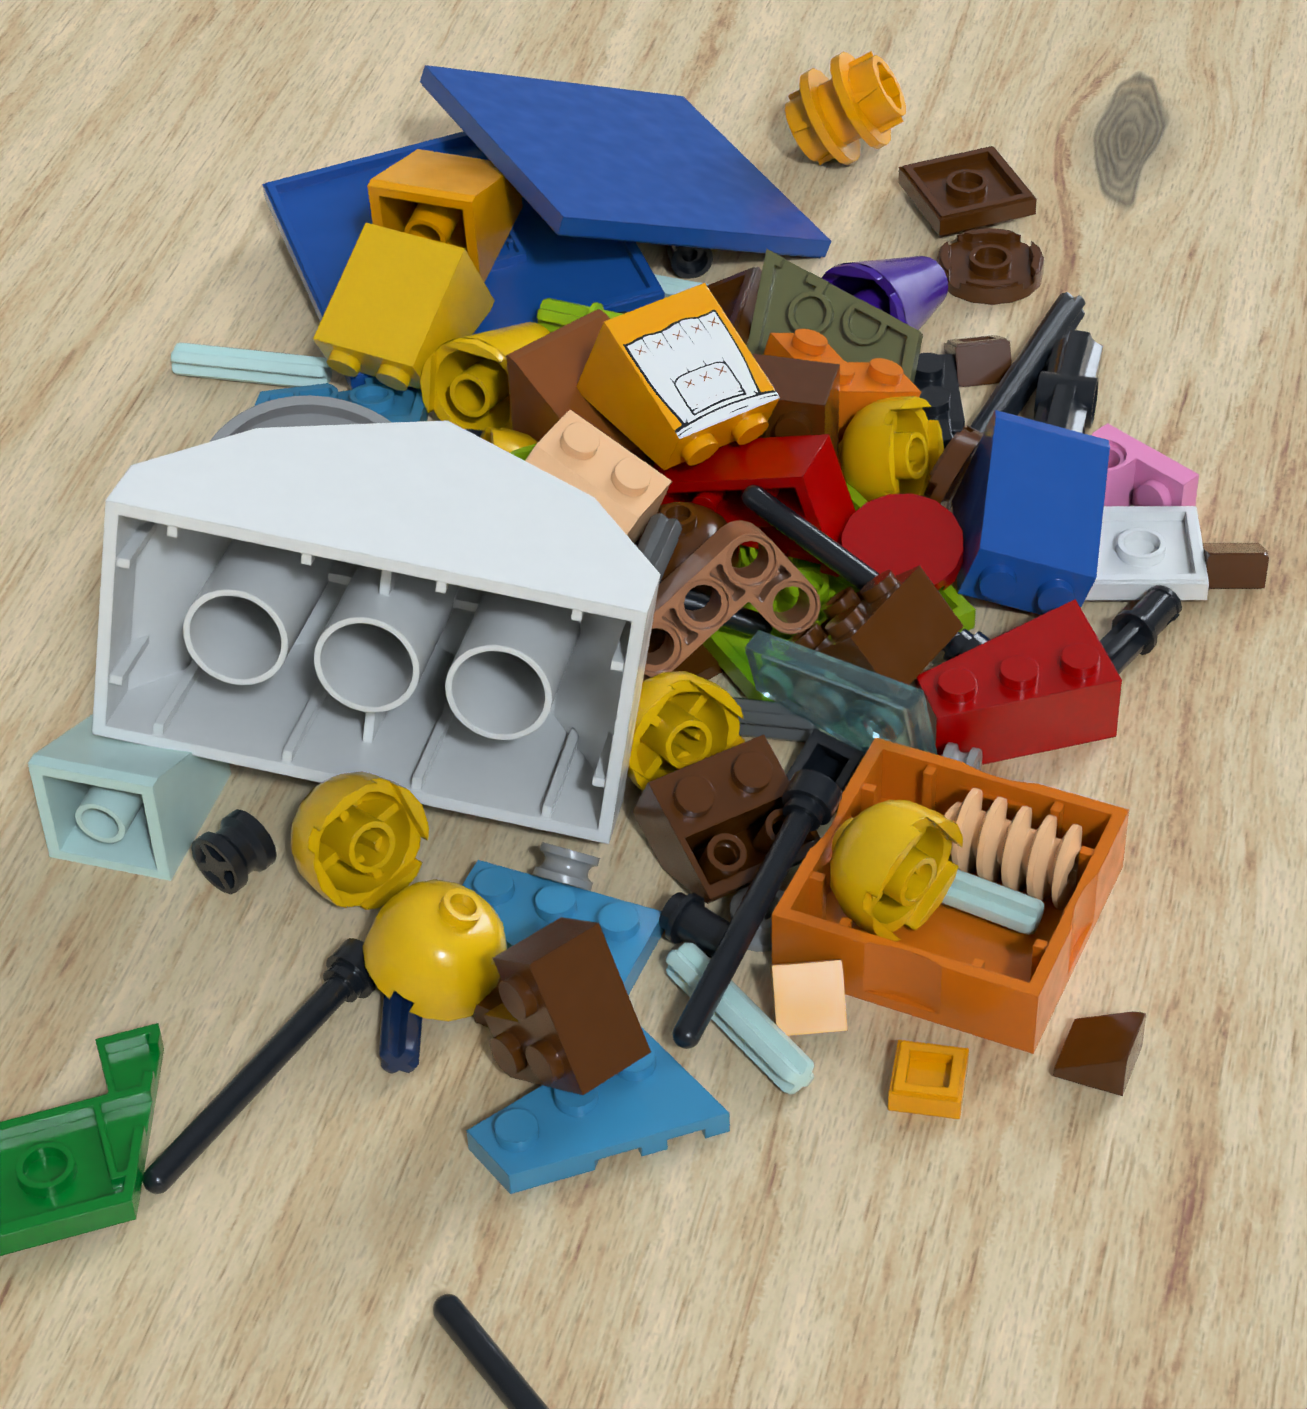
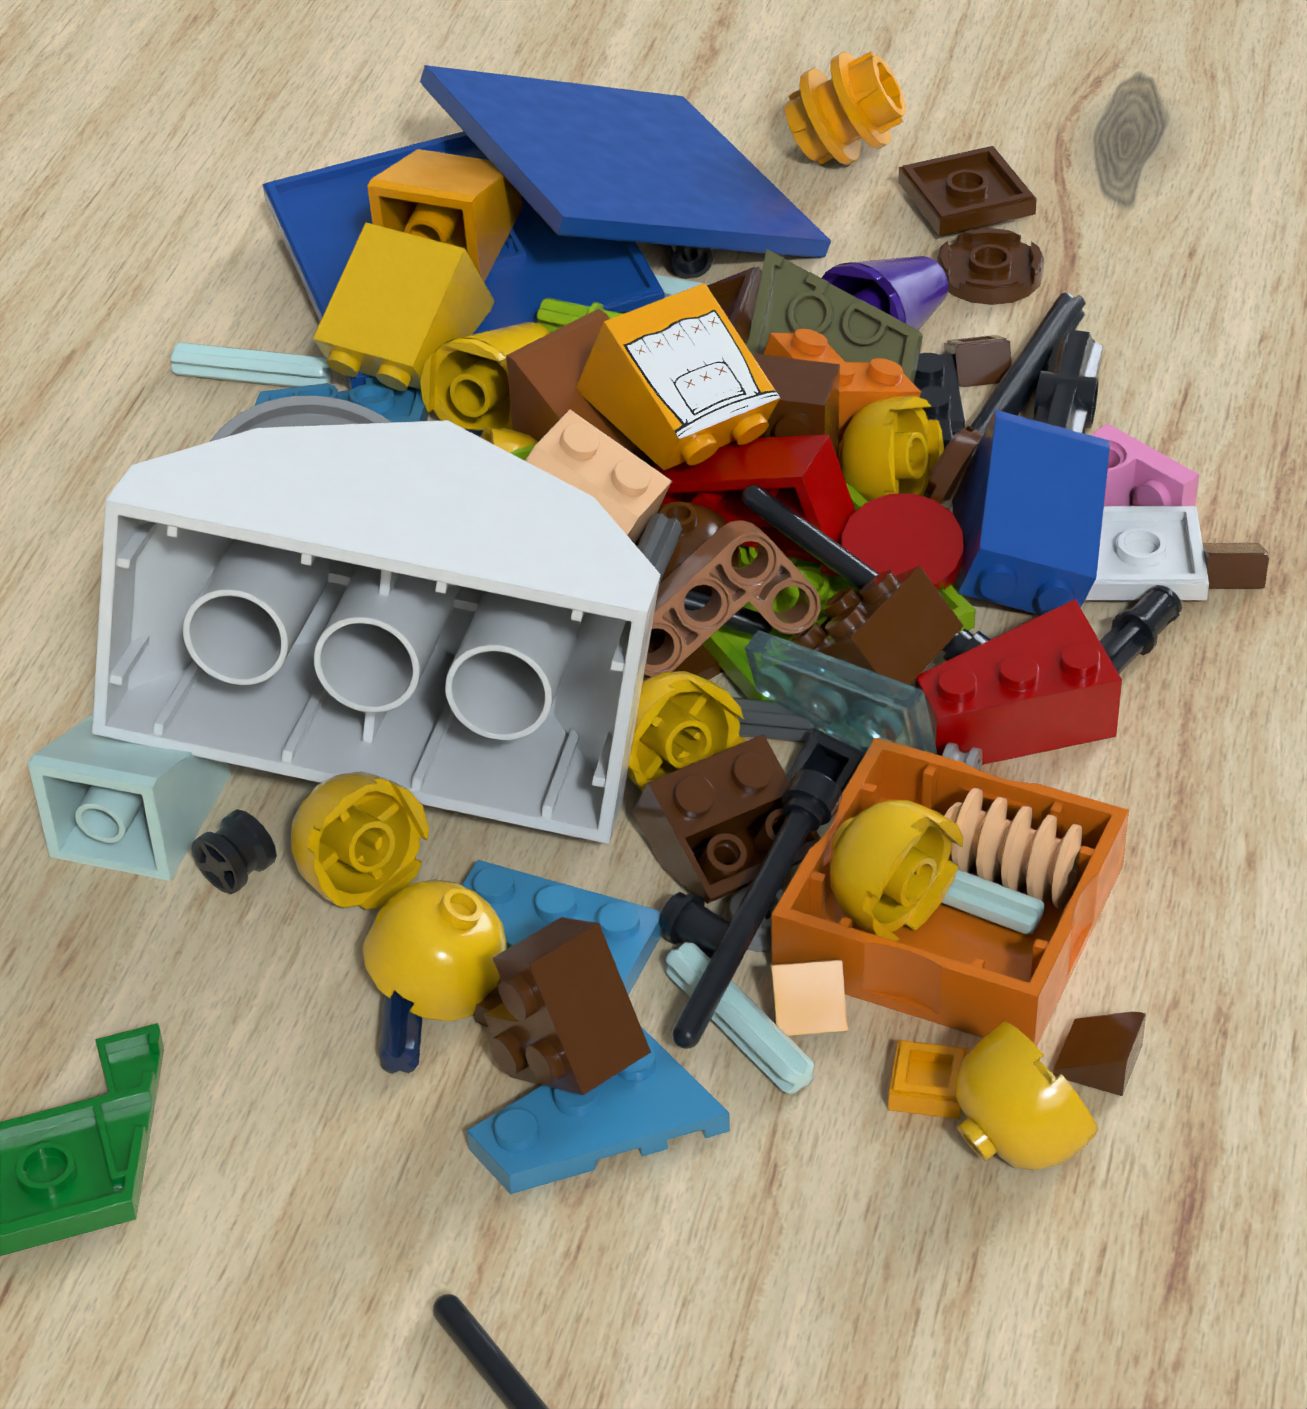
(343, 981): black piece -> none
(566, 866): light grey bush -> none
(1018, 1104): none -> yellow cylinder

